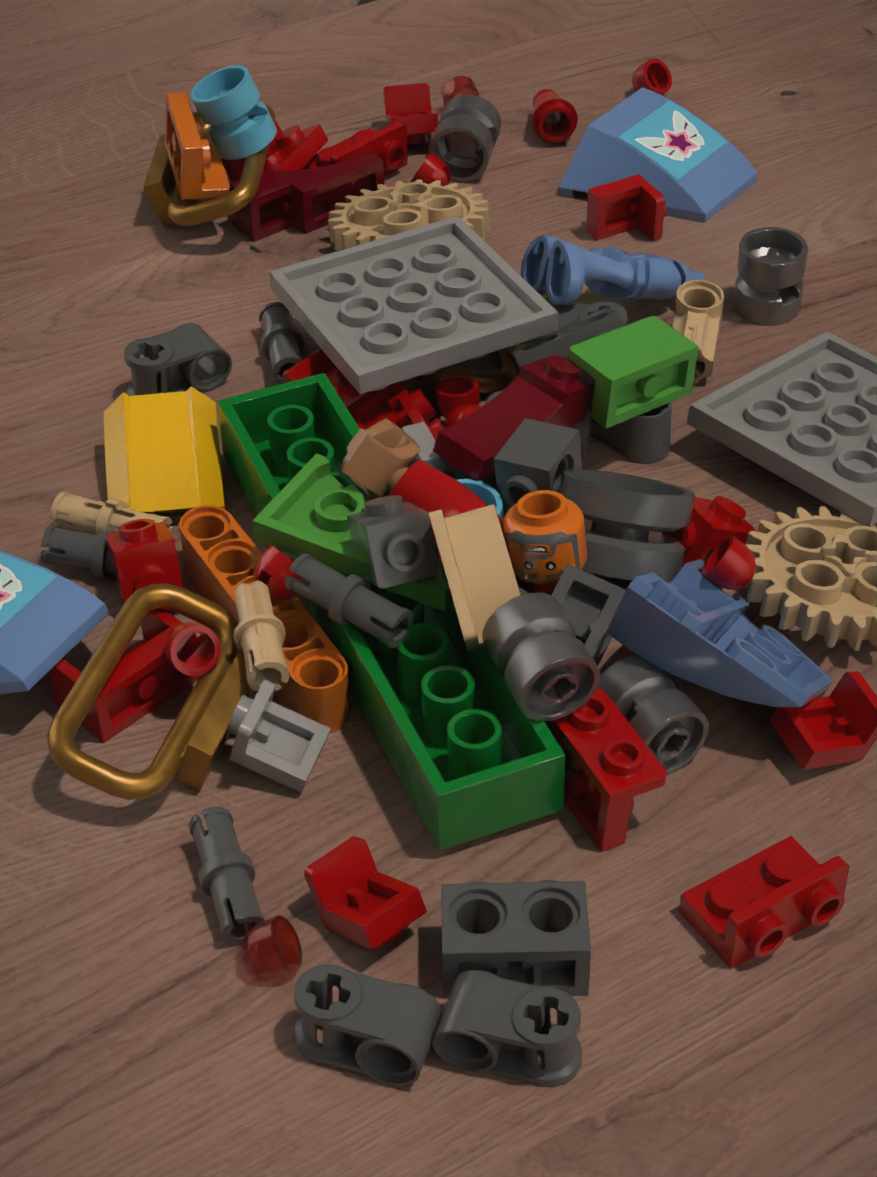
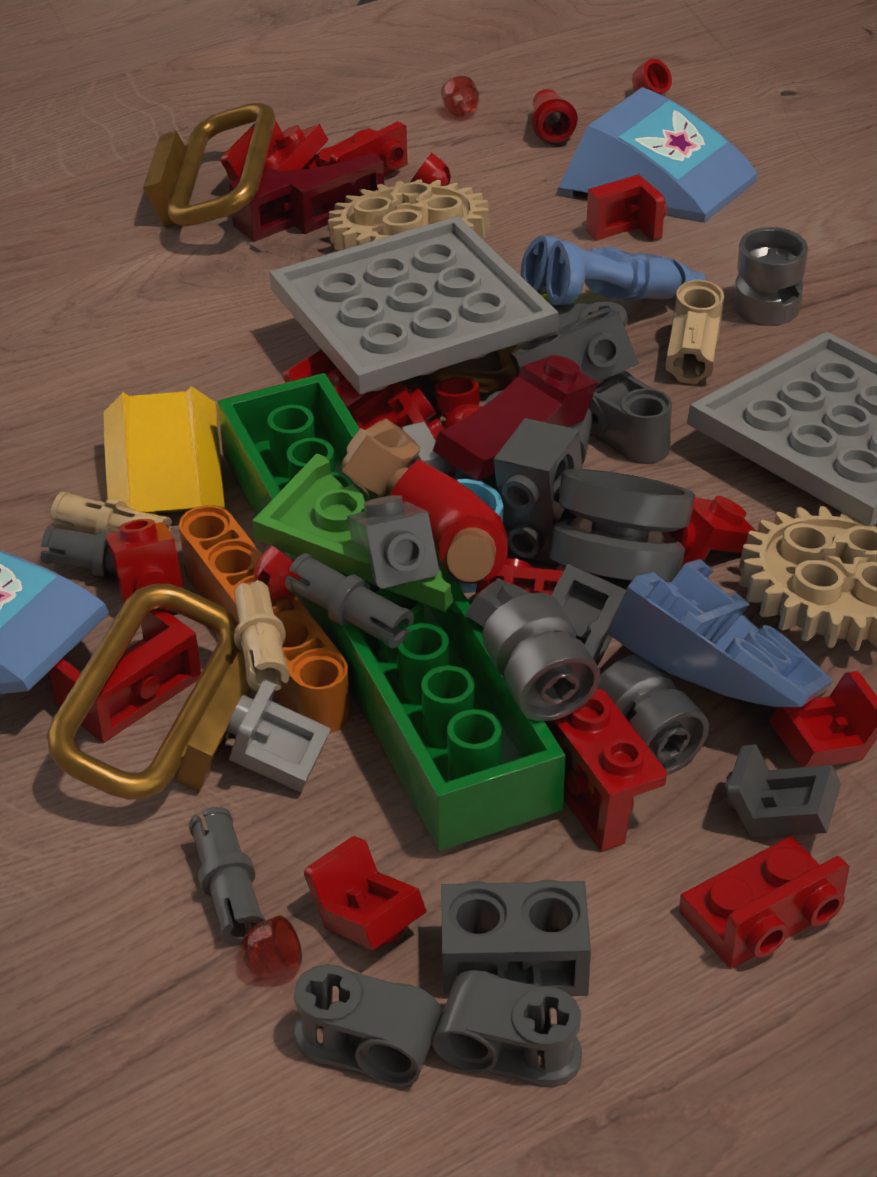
(176, 362): dark grey piece -> none
(192, 154): orange bracket -> none
(199, 656): red hinge -> none
(232, 108): medium azure wheel -> none
(280, 340): dark grey pin -> none
(412, 107): red bracket -> none
(466, 136): flat silver wheel -> none
(475, 567): tan panel -> none
(544, 536): orange head -> none
(636, 369): bright green panel -> none
(730, 564): red hinge -> none
(783, 799): none -> dark grey bracket

